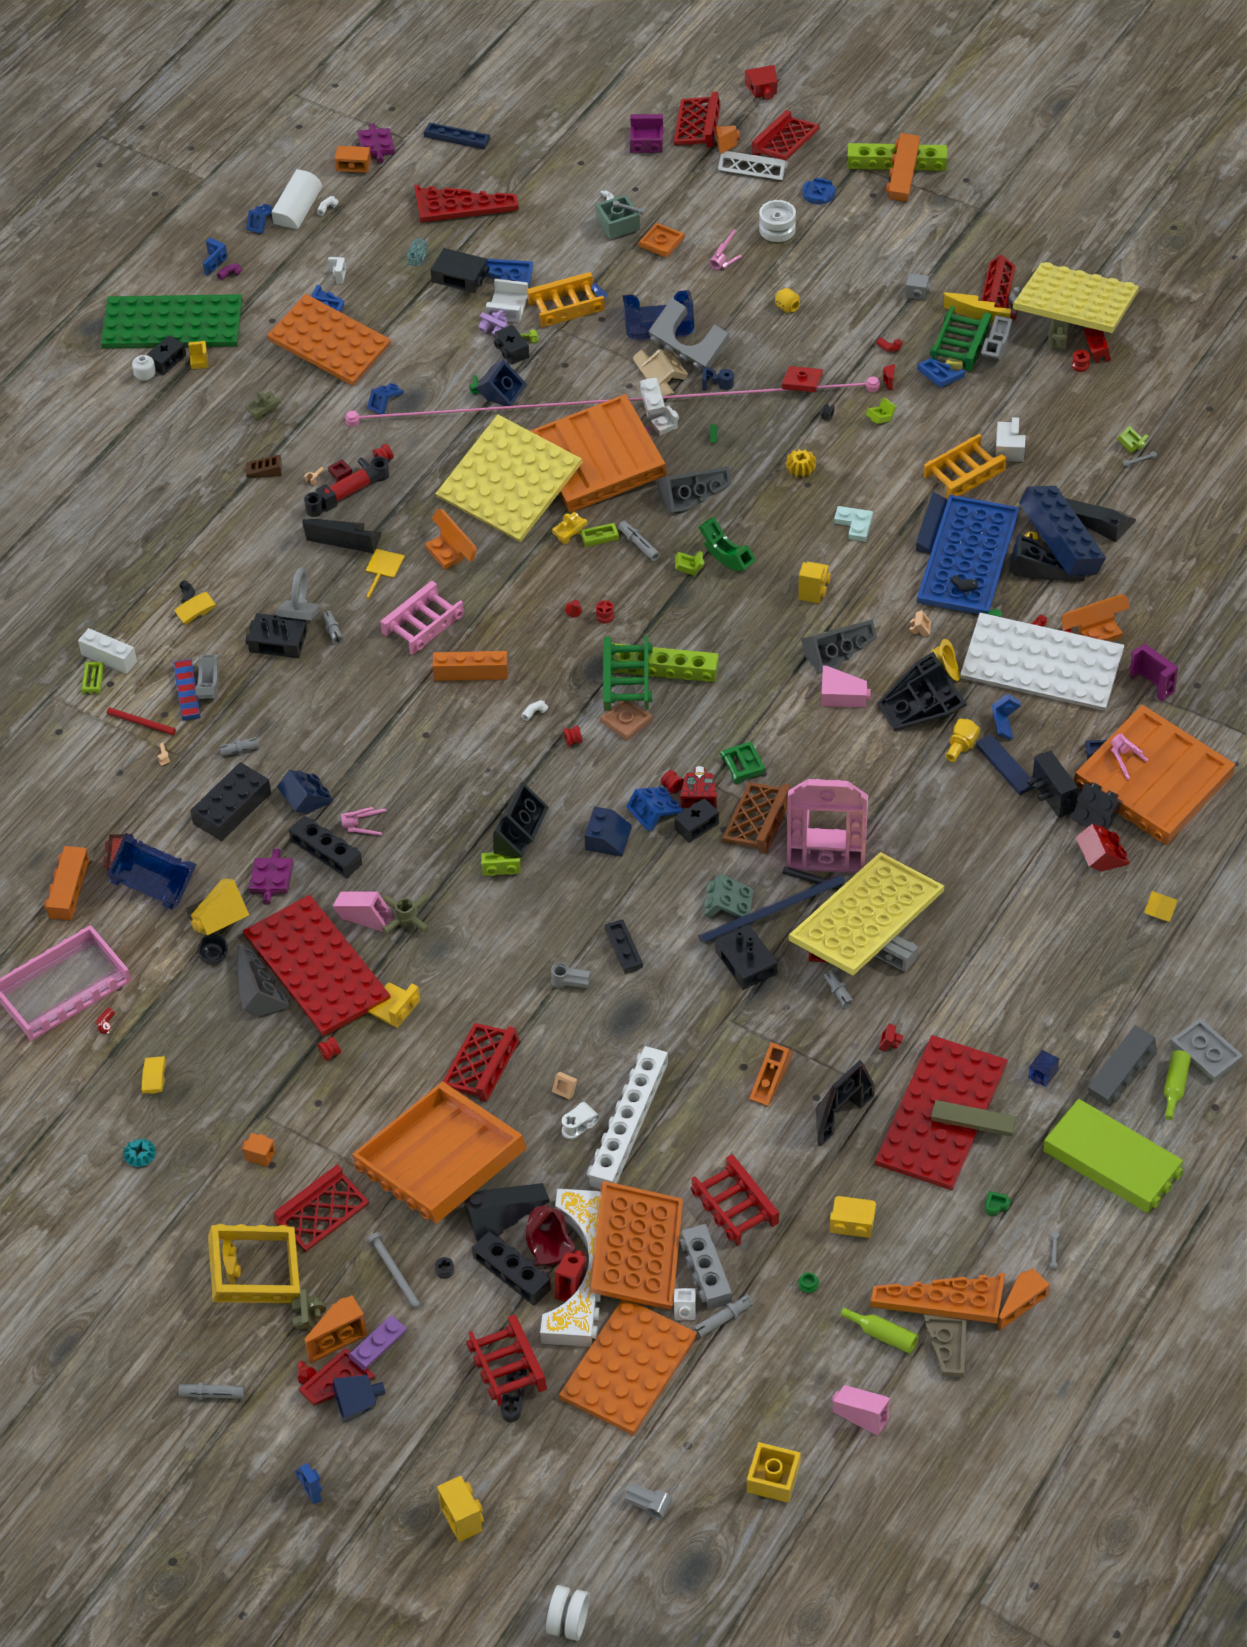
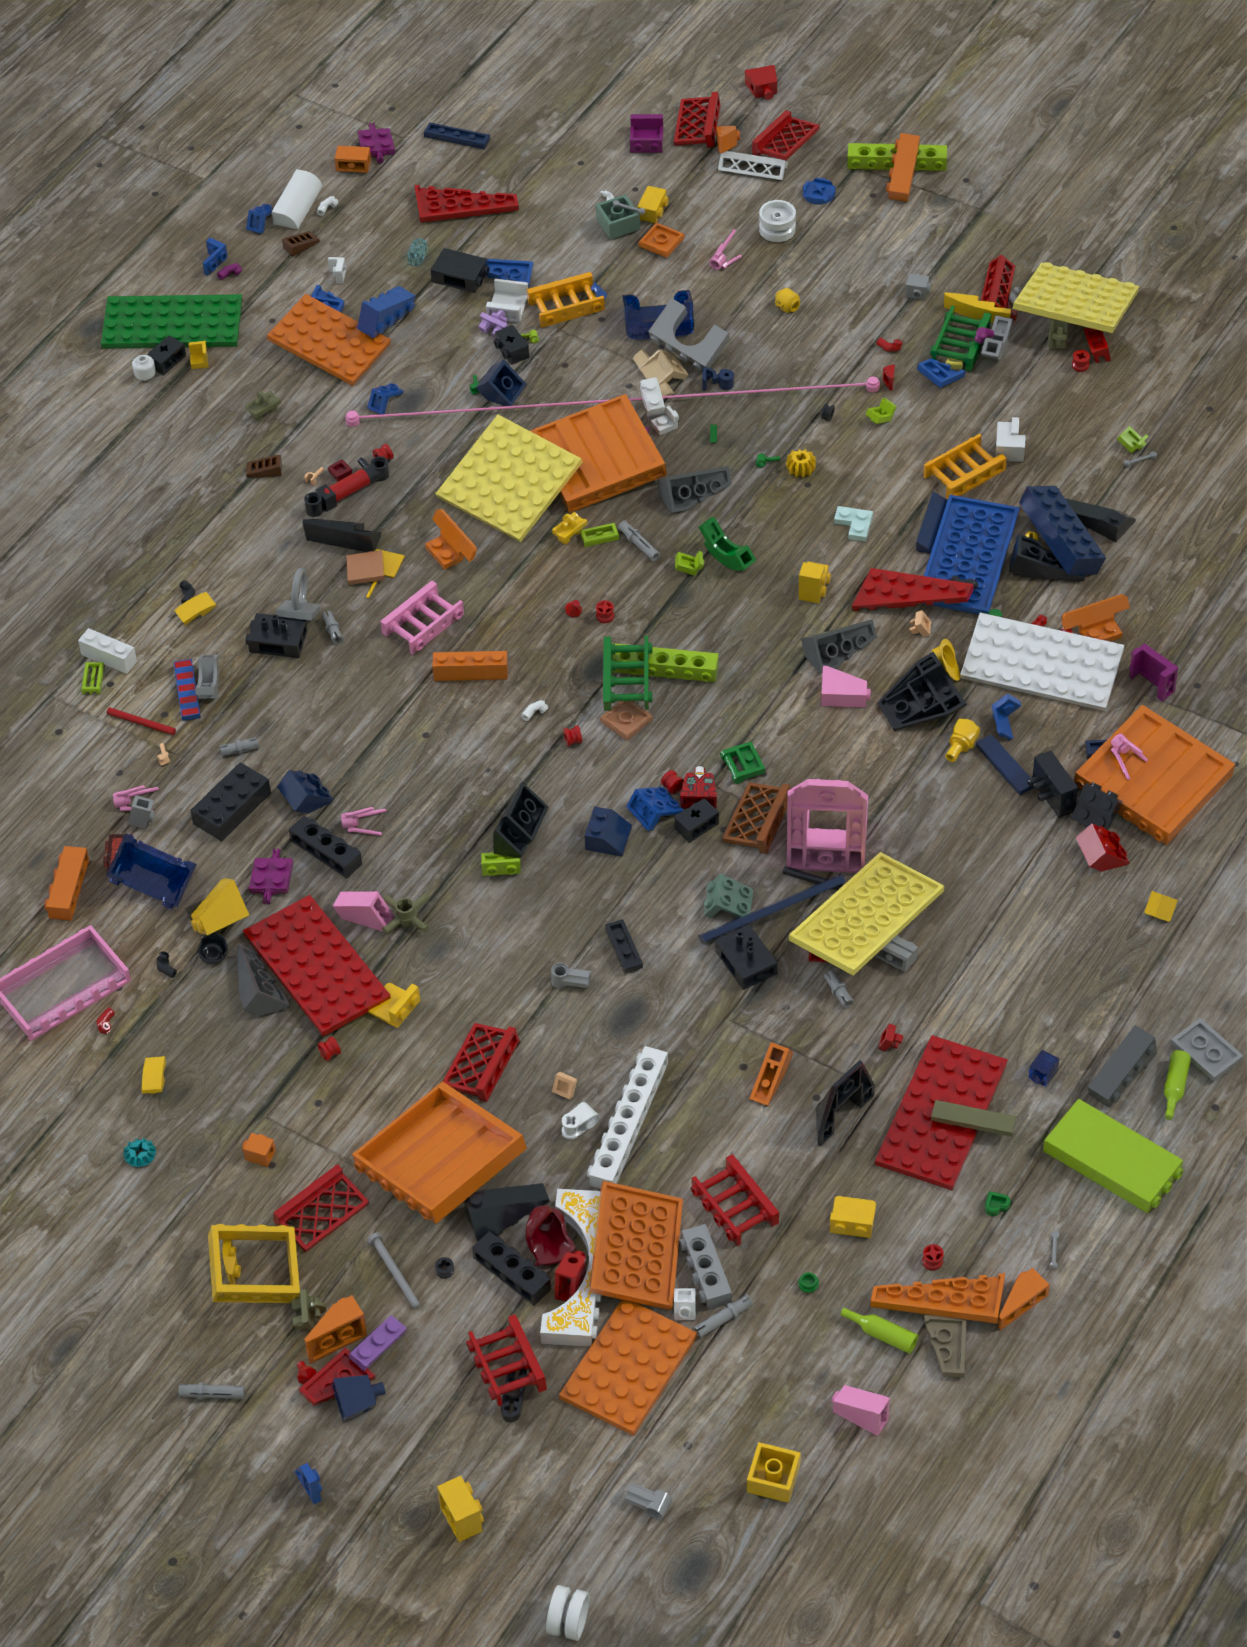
(123, 798): none -> bright pink plant
(141, 812): none -> light grey brick
(163, 965): none -> black arm
(295, 243): none -> reddish brown slope
(365, 567): none -> nougat tile
(384, 310): none -> blue wedge
(653, 202): none -> yellow brick
(762, 459): none -> green hand
(802, 379): red plate -> none
(907, 590): none -> red wing
(935, 1252): none -> red wheel
(982, 333): none -> magenta arm

